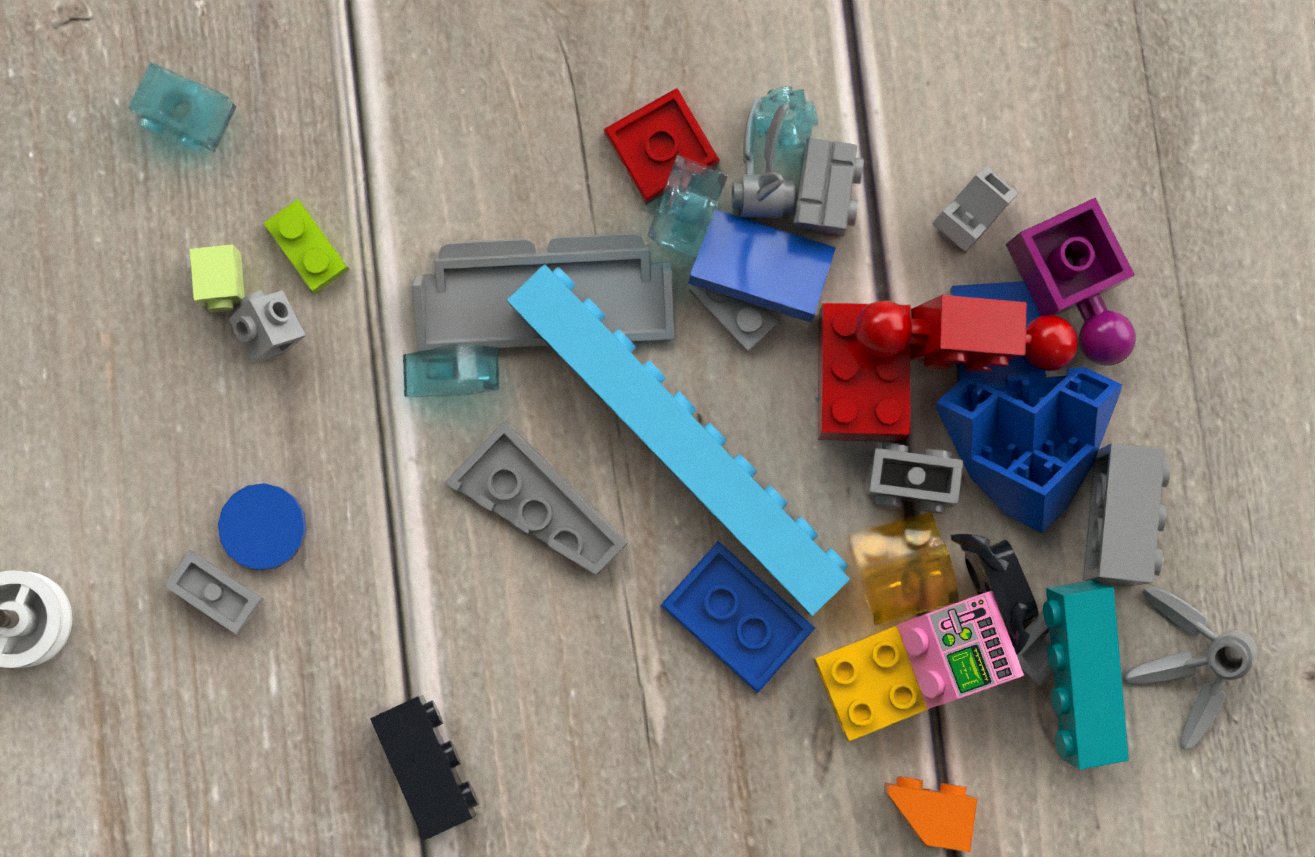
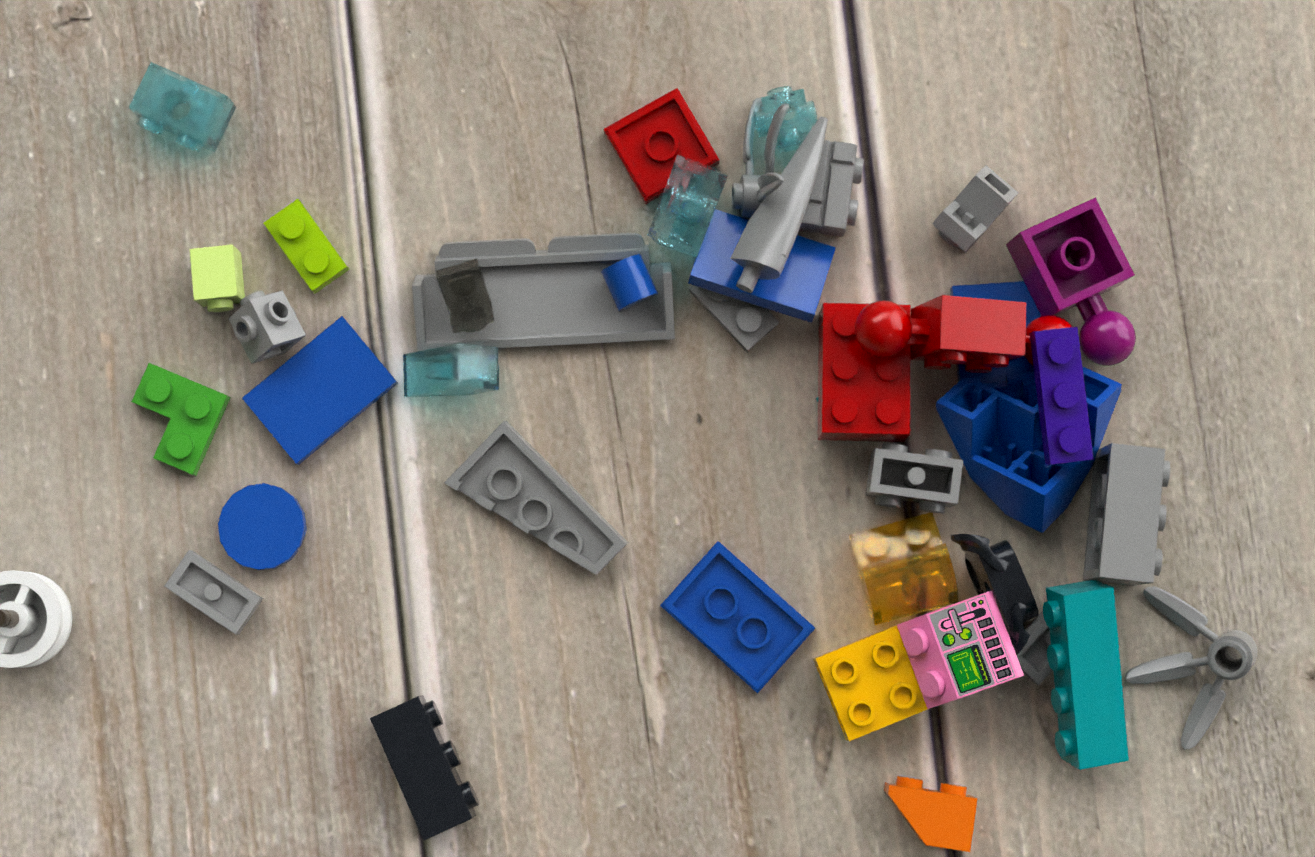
(192, 414): none -> bright green plate
(319, 390): none -> blue tile
(466, 296): none -> clear smoke bracket
(629, 282): none -> blue brick
(678, 438): medium azure brick -> none
(777, 220): none -> light grey piece
(1061, 395): none -> dark purple plate

